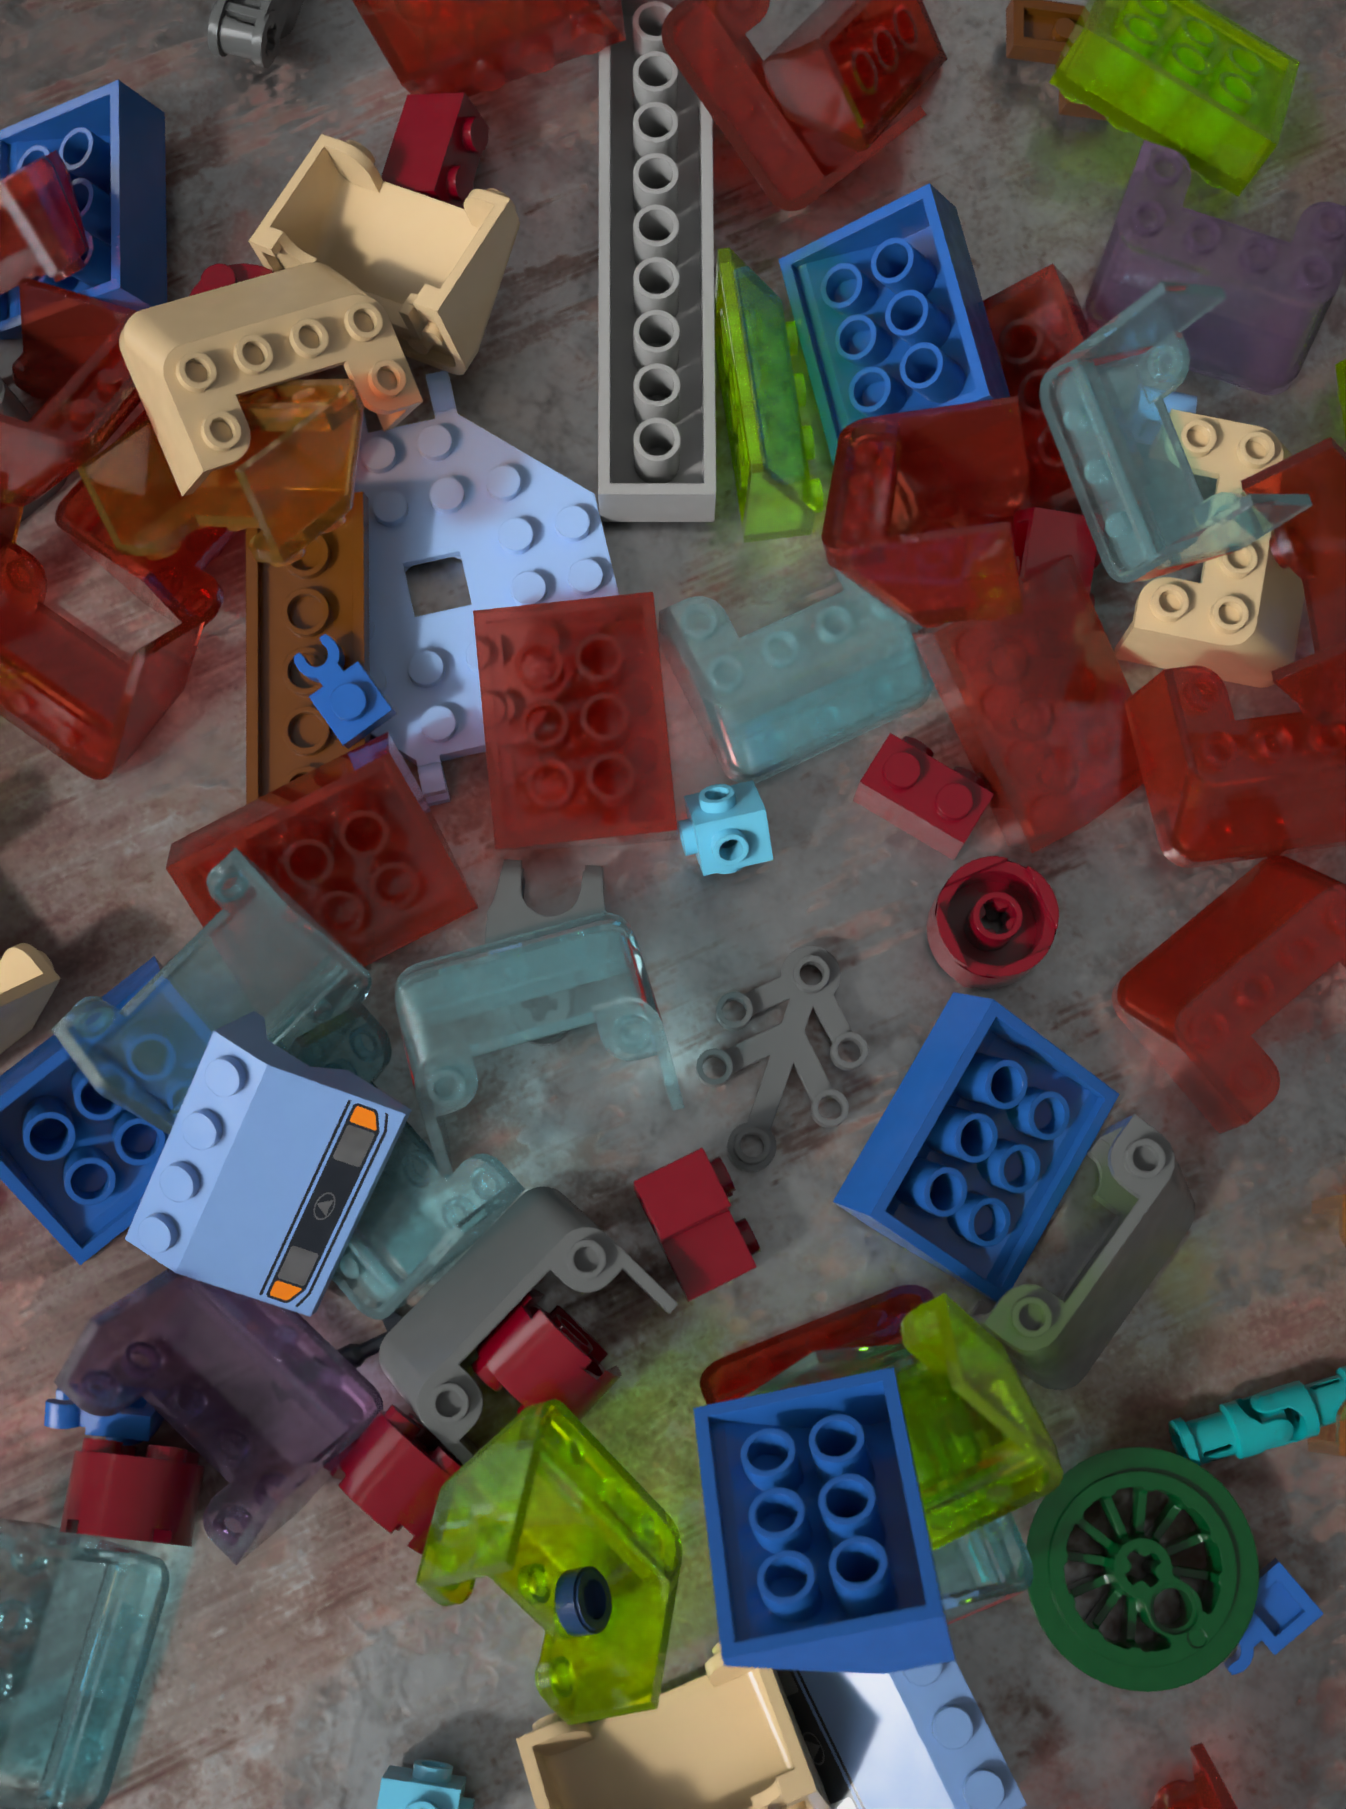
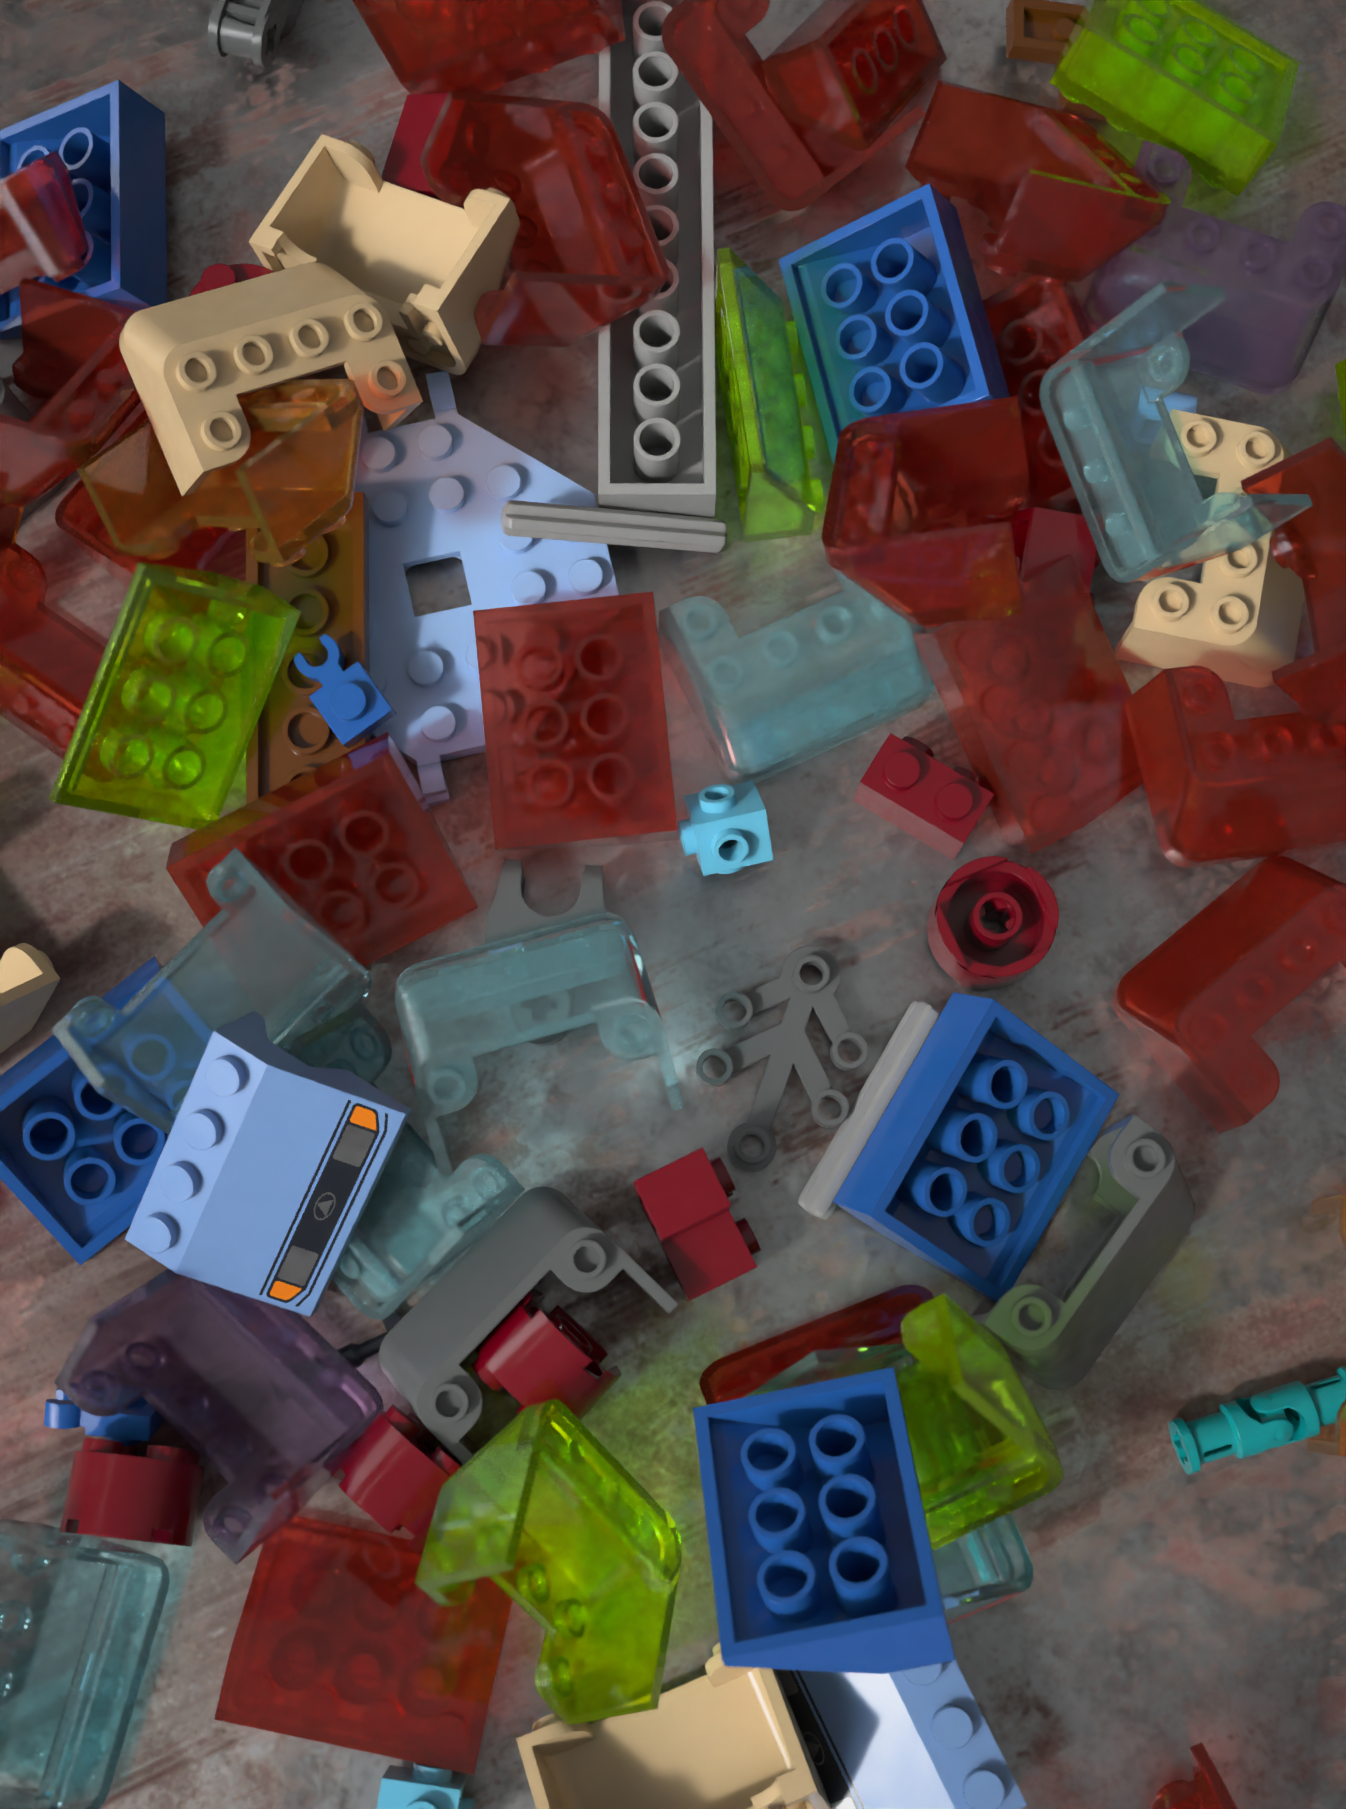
(175, 697): none -> clear neon green slope
(358, 1654): none -> clear red slope
(583, 228): none -> clear red windscreen
(583, 1601): tile -> none
(613, 526): none -> light grey axle
(867, 1109): none -> light grey axle
(1041, 179): none -> clear red windscreen
(1207, 1625): dark green piece -> none
(1278, 1617): blue plate -> none

